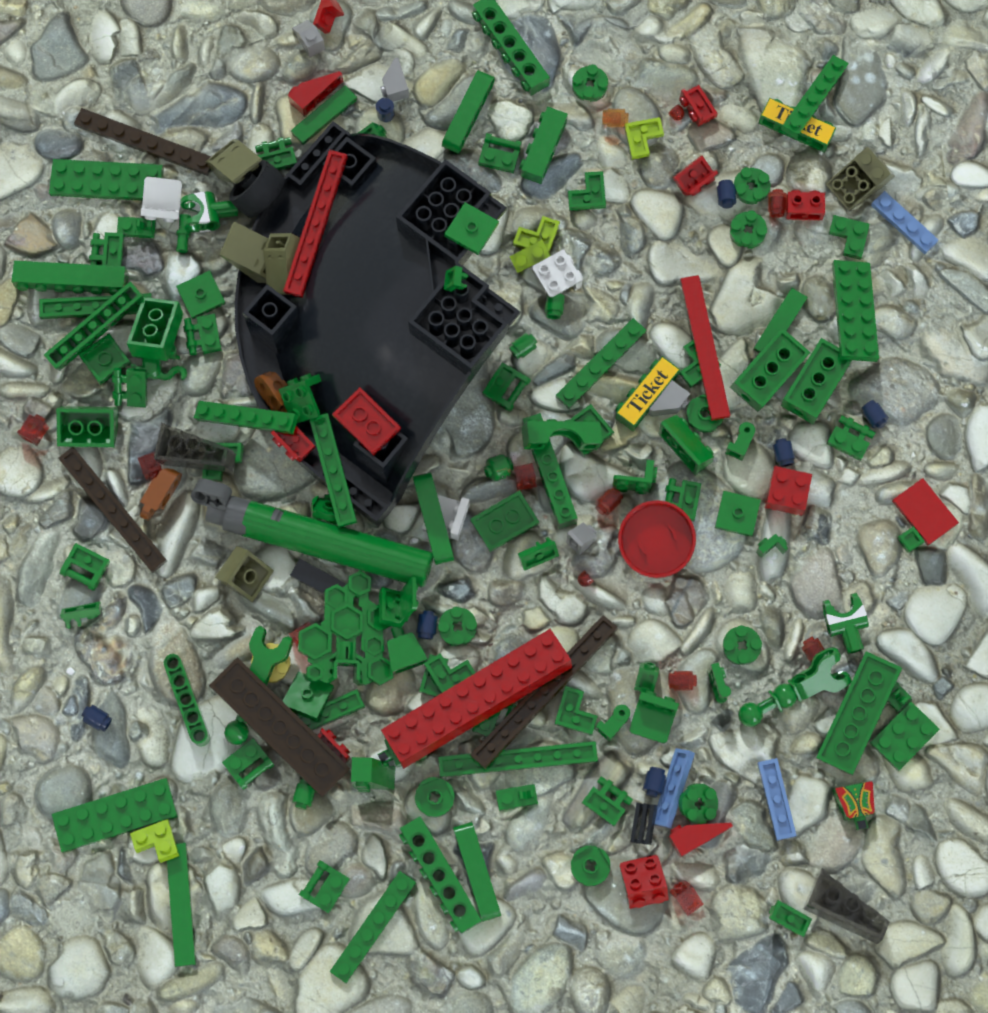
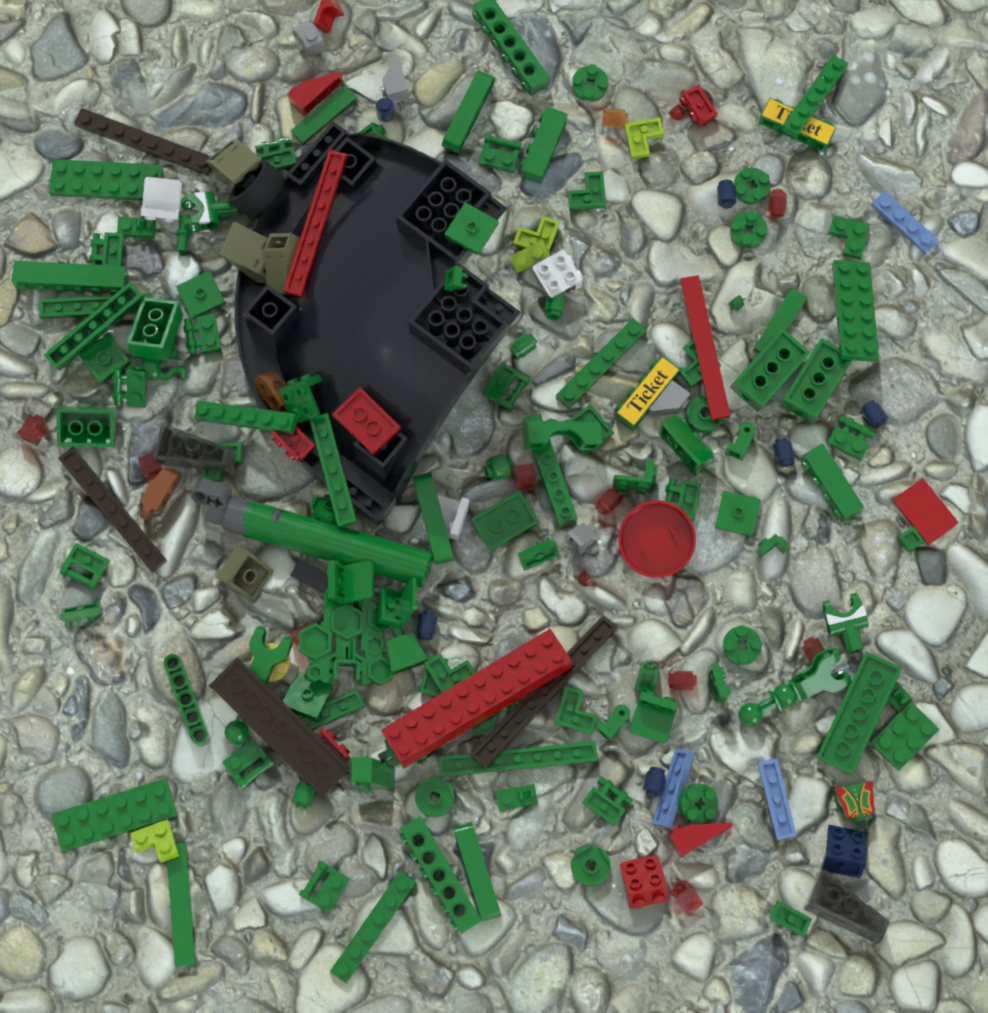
(96, 718): dark blue brick -> none
(350, 581): none -> green bracket
(457, 637): green plate -> none
(636, 823): black tile -> none
(694, 176): red bracket -> none
(737, 303): none -> green plate
(788, 491): red brick -> none
(805, 205): red brick -> none
(832, 483): none -> green brick
(845, 851): none -> dark blue bracket
(860, 179): olive slope -> none

